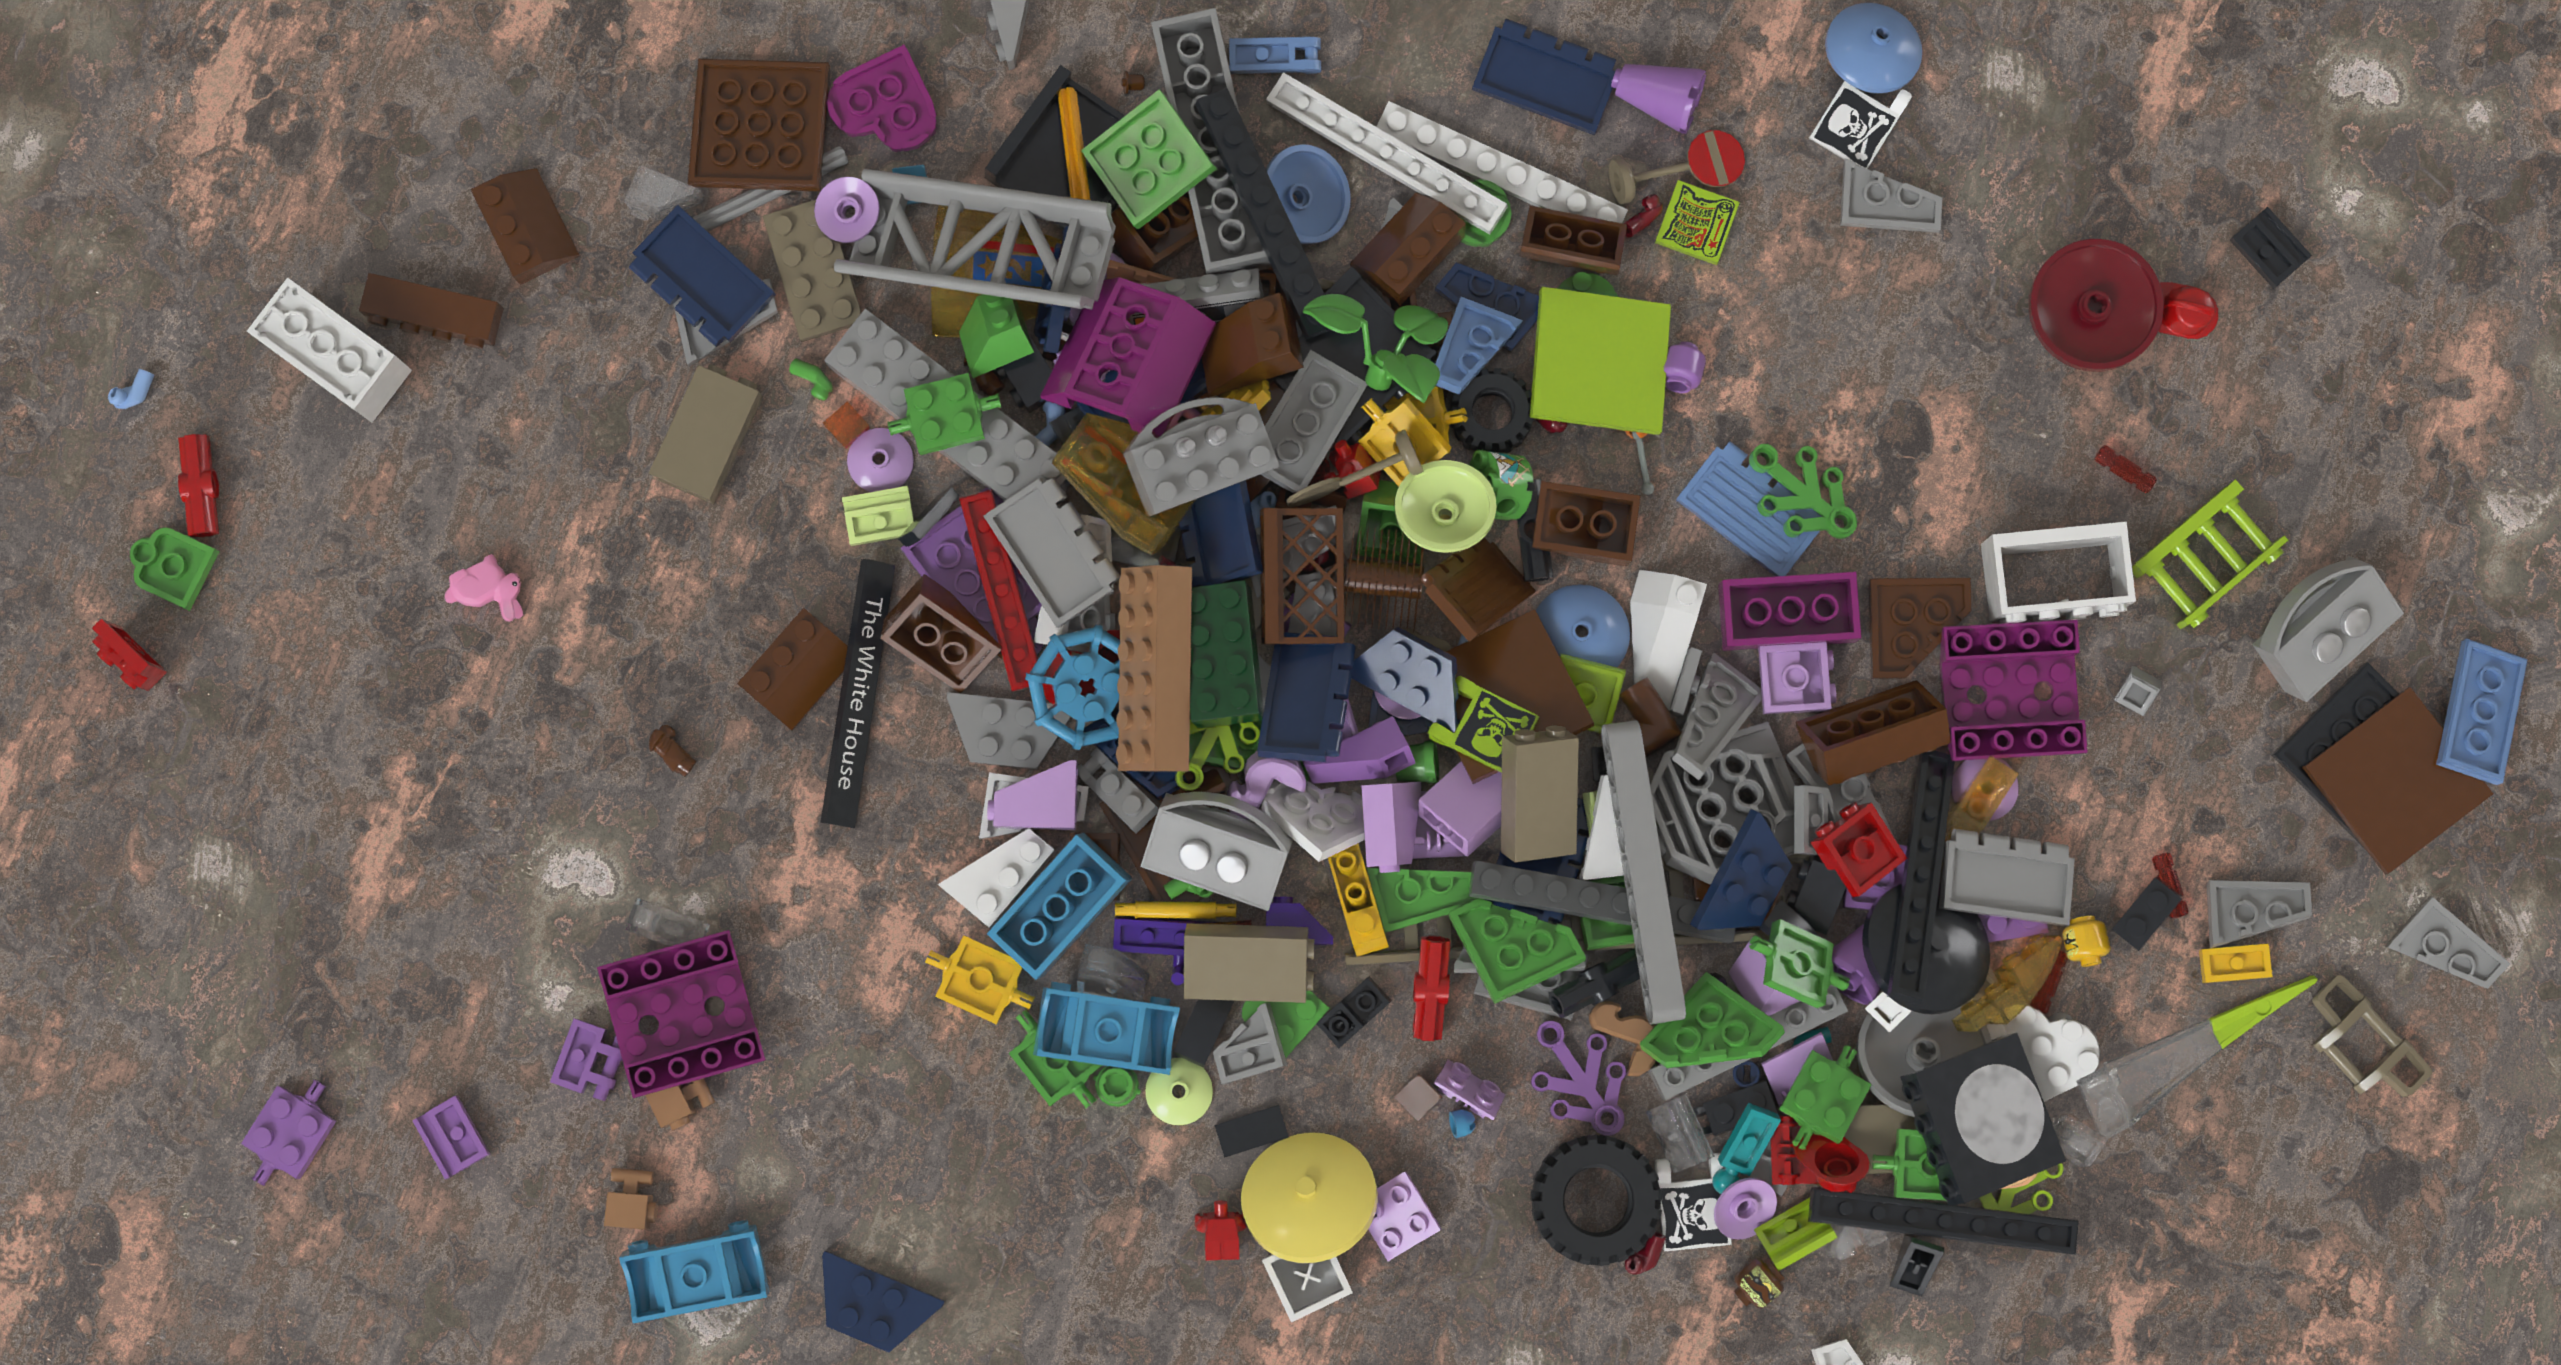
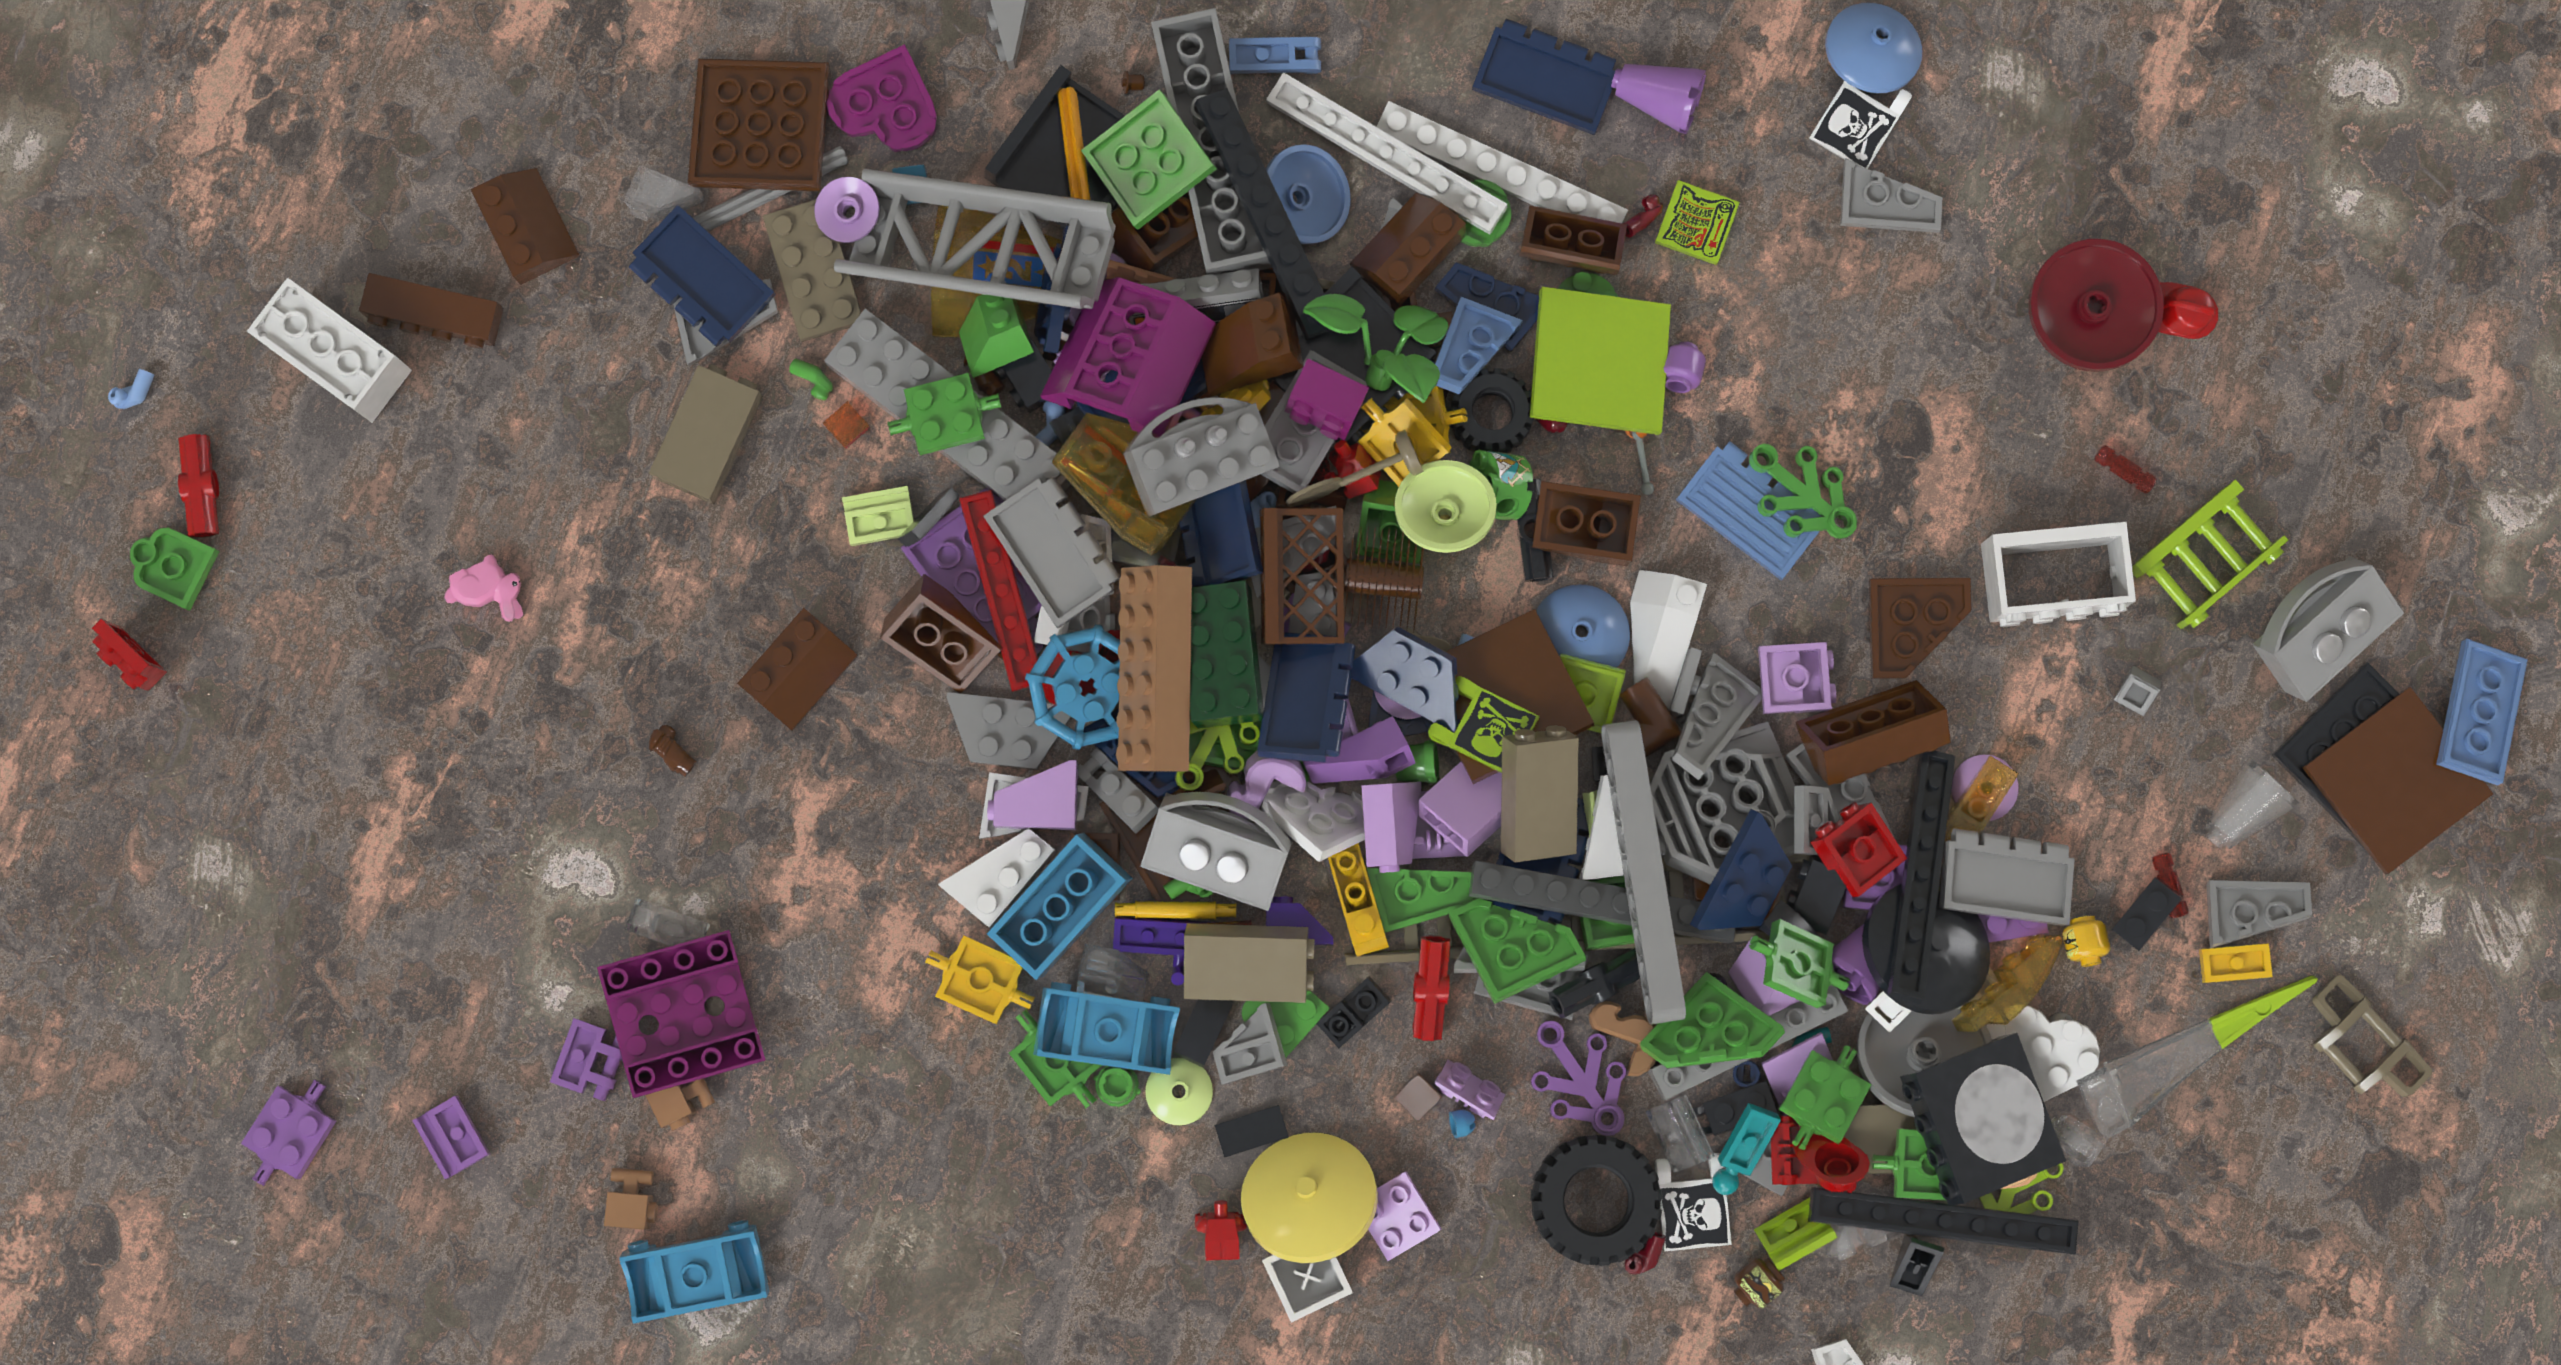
(857, 694): black tile -> none
(872, 1304): dark blue wing -> none
(889, 474): lavender dish -> none
(1325, 400): none -> magenta brick
(1476, 587): reddish brown hinge -> none
(1712, 158): piece -> none
(1744, 1207): lavender dish -> none
(1789, 610): magenta brick -> none
(2007, 666): magenta slope -> none
(2048, 990): clear red axle -> none
(2248, 806): none -> clear cone
(2270, 247): black plate -> none
(2448, 944): light grey wing -> none

